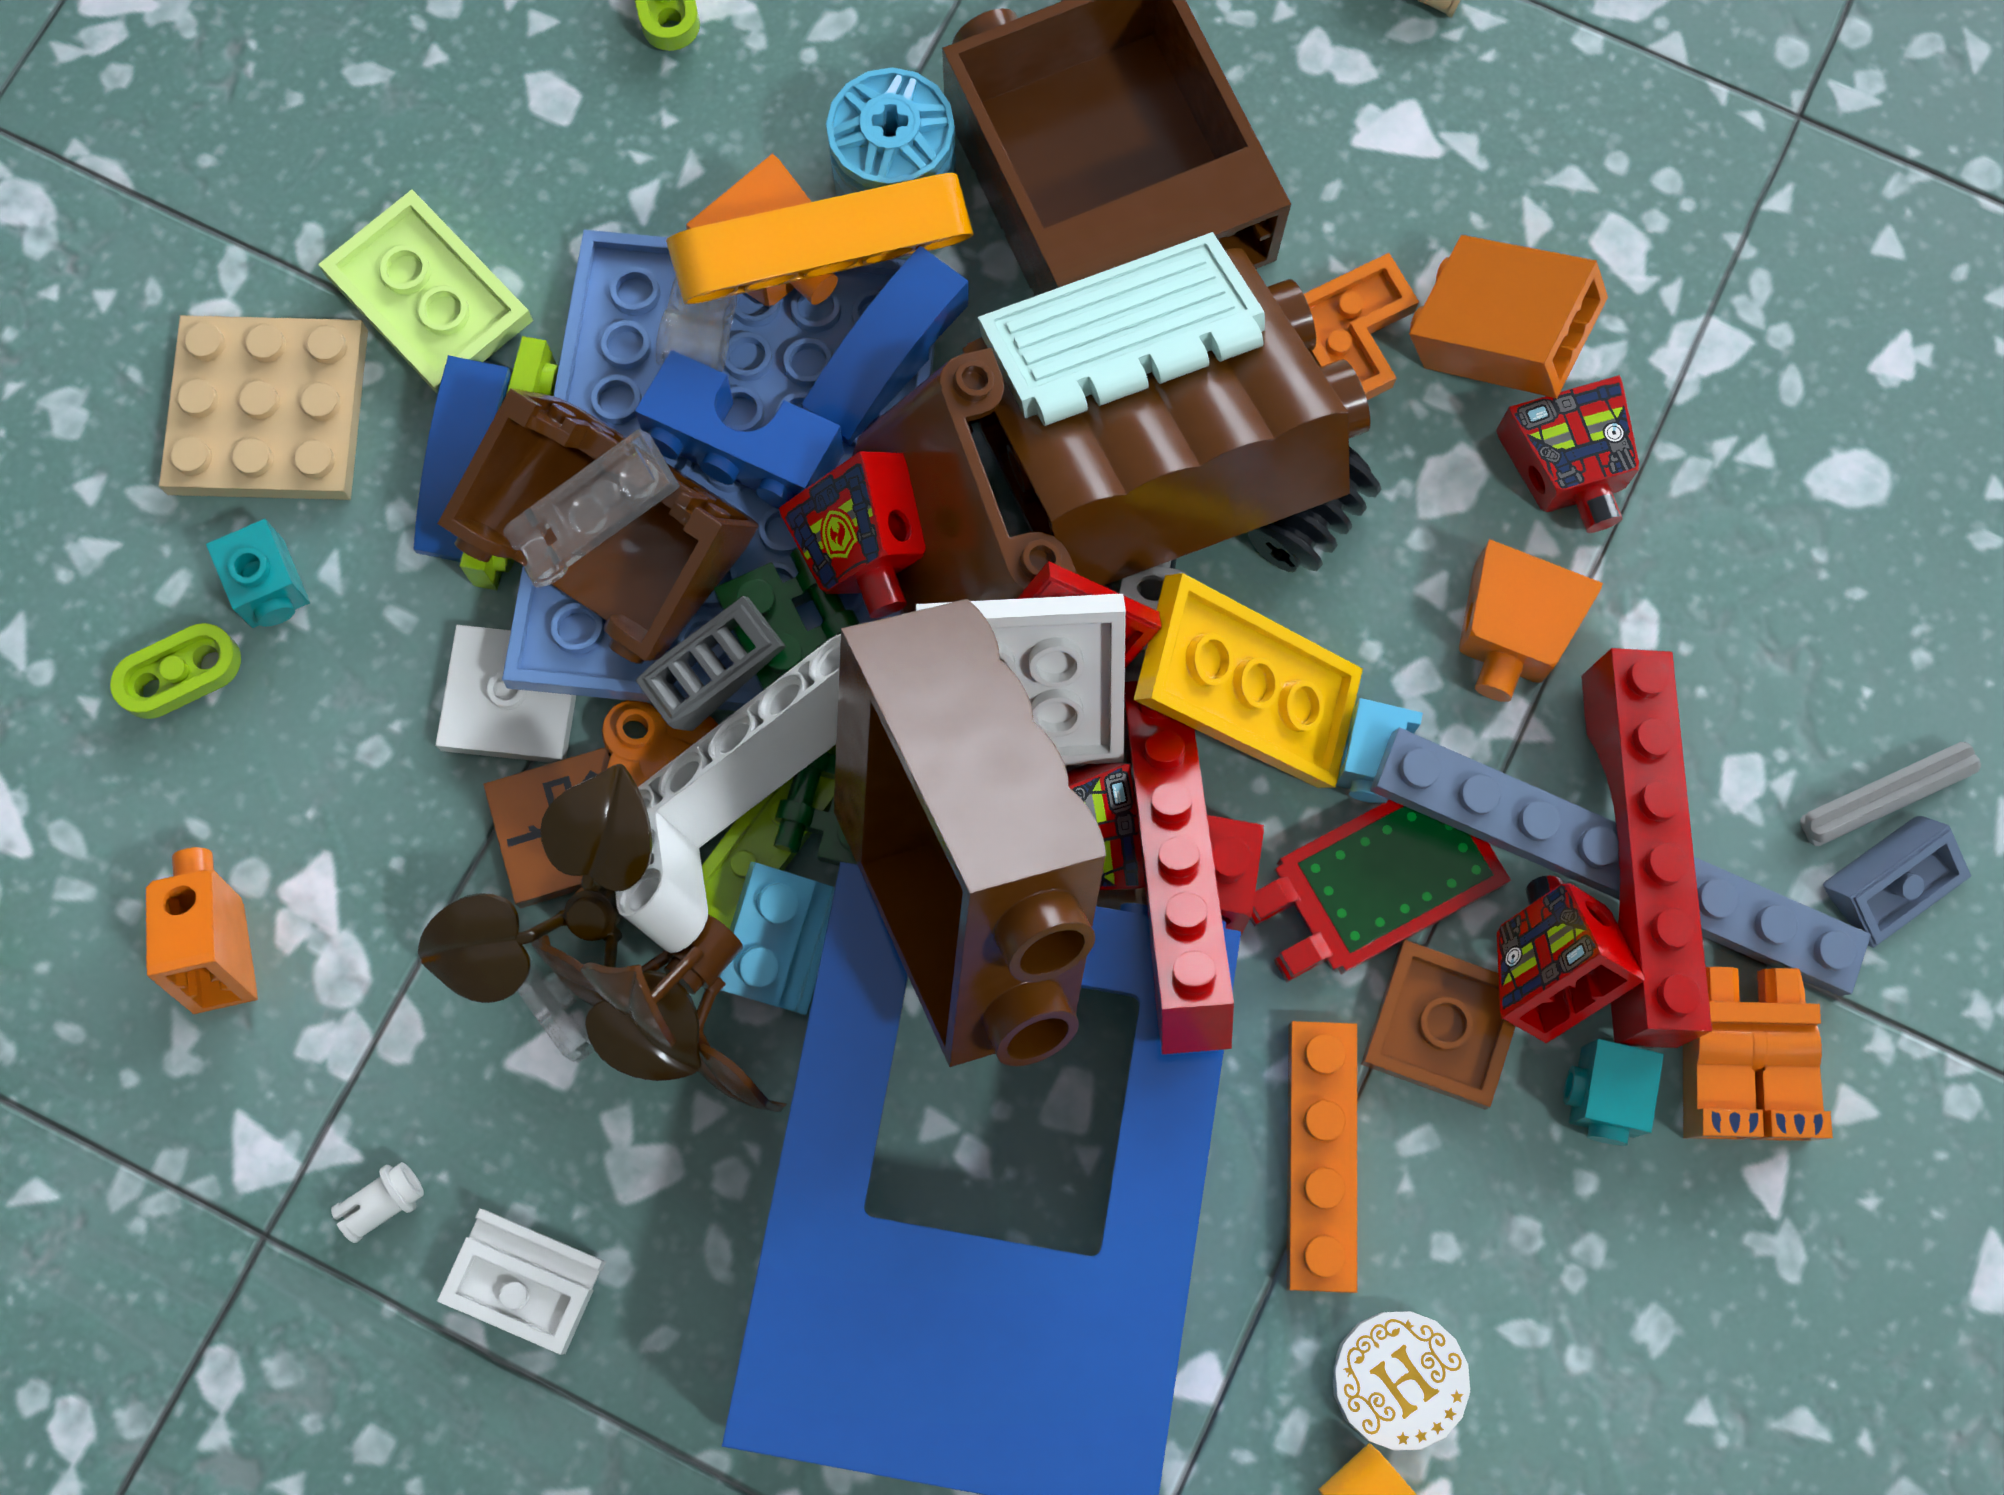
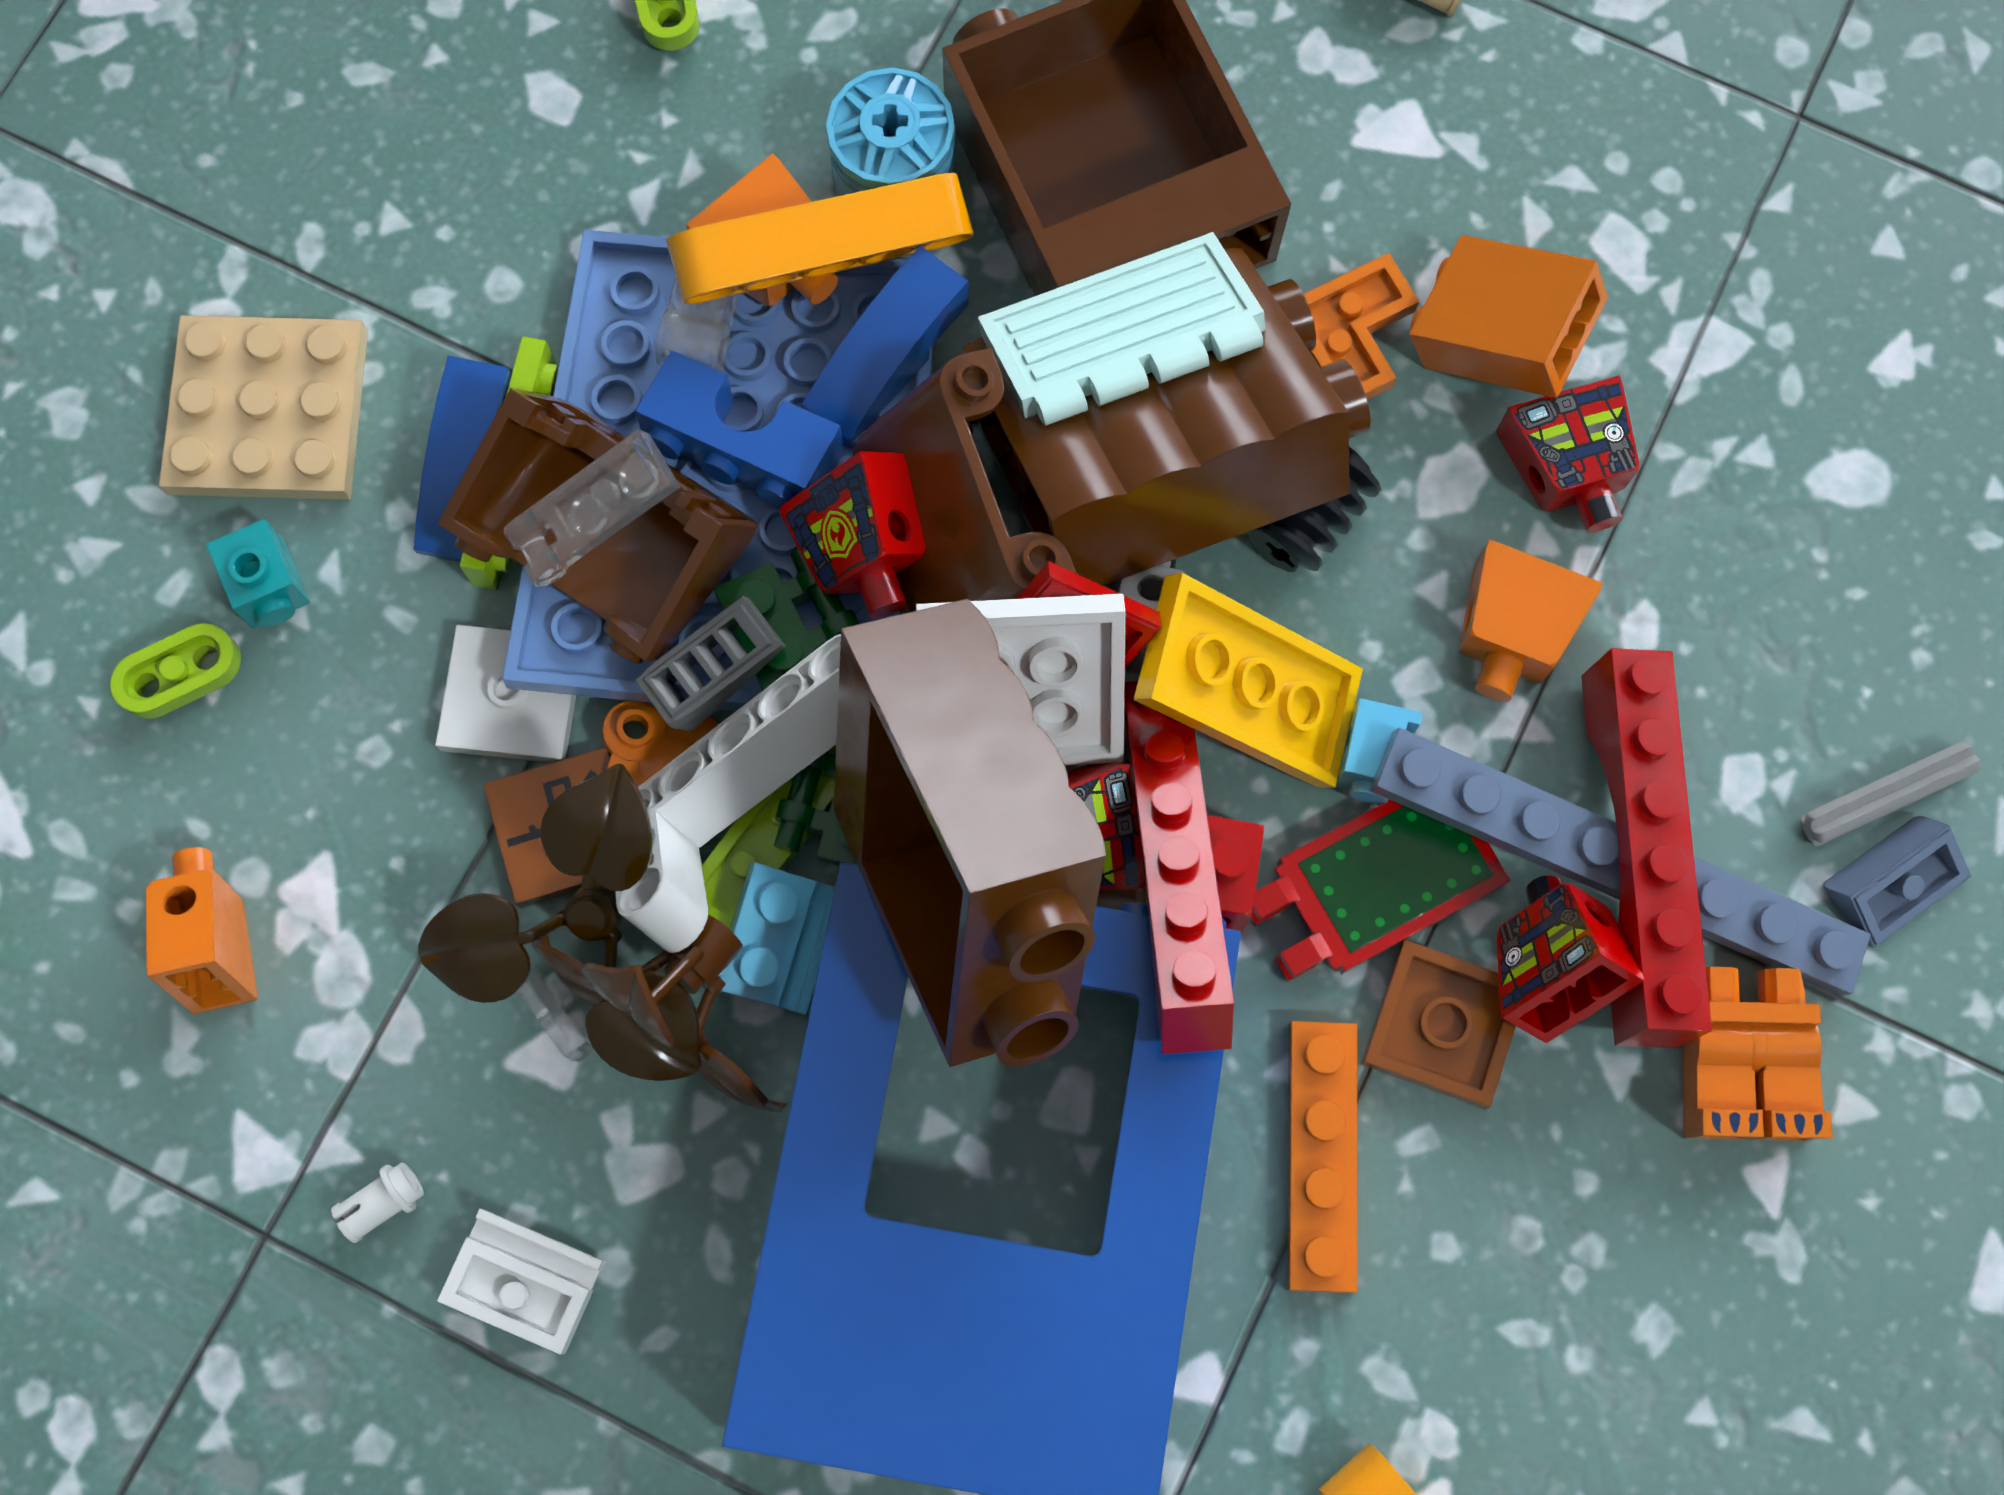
(425, 289): yellowish green plate -> none
(1401, 1380): white tile -> none
(1613, 1091): teal brick -> none

